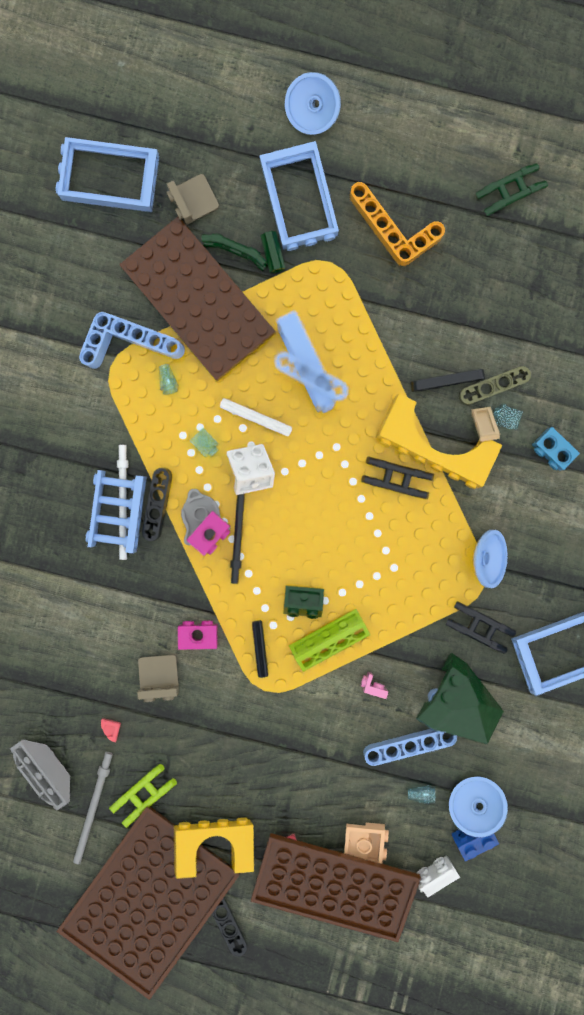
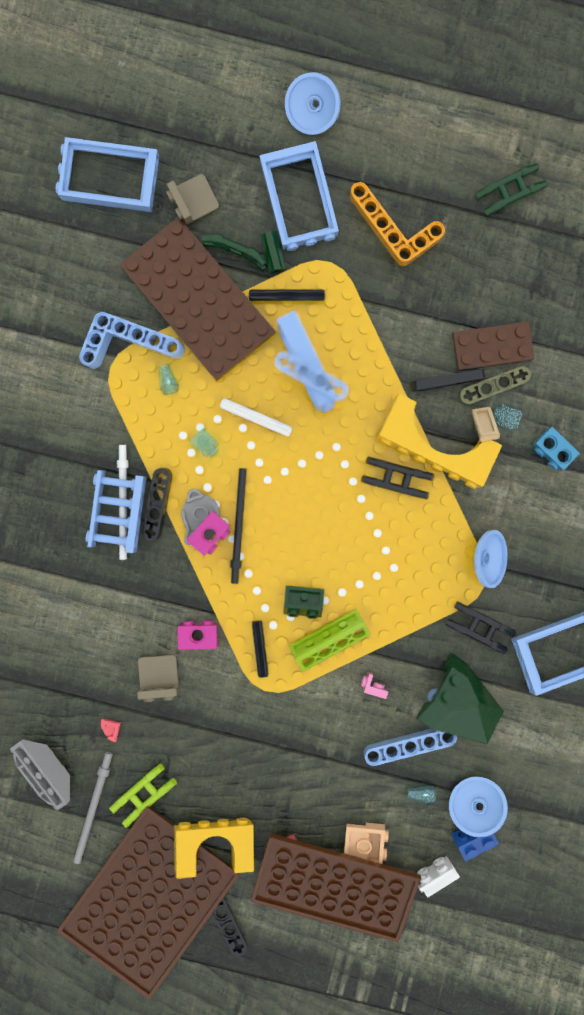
(251, 469): white bracket -> none
(287, 295): none -> black axle
(493, 346): none -> reddish brown plate

